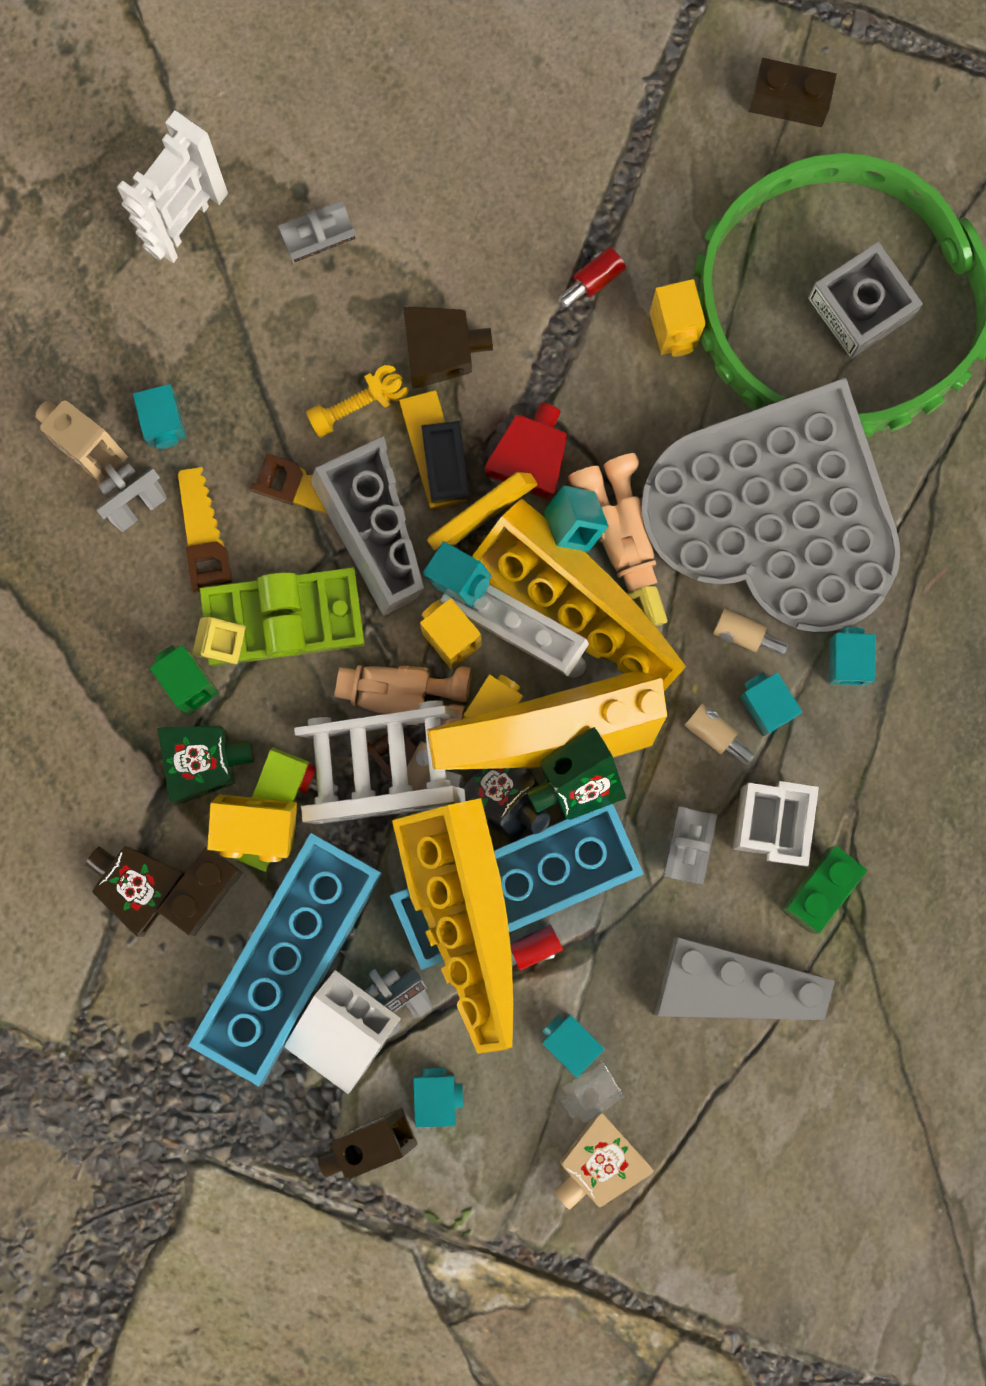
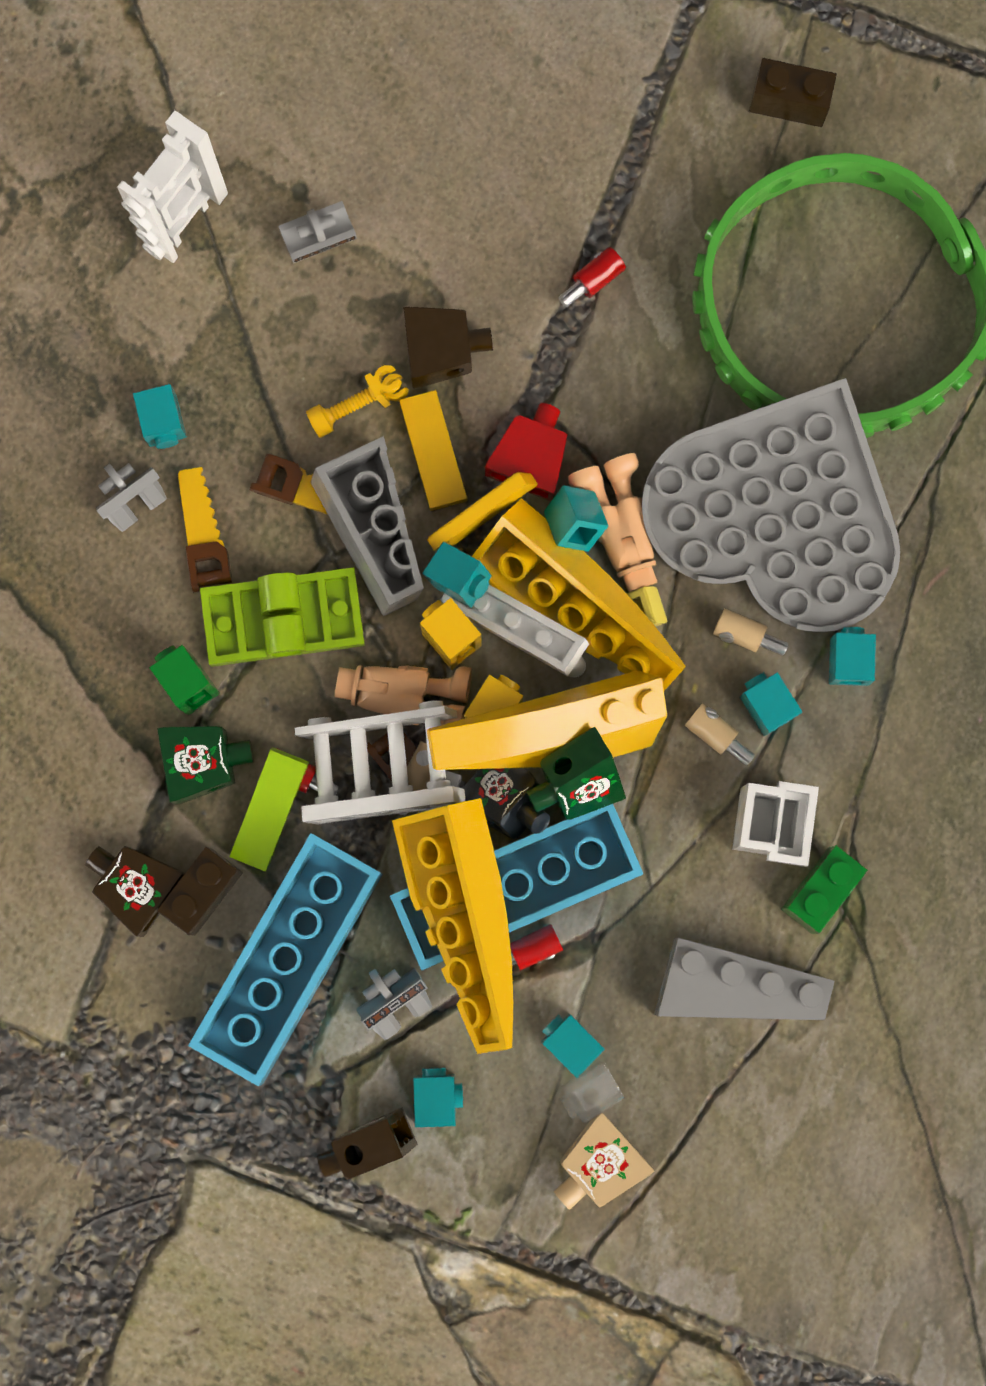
(80, 438): tan torso -> none
(218, 640): light yellow slope -> none
(252, 827): yellow brick -> none
(341, 1032): white brick -> none
(445, 462): black tile -> none
(677, 318): yellow brick -> none
(690, 845): light grey hips -> none
(864, 300): light grey brick -> none

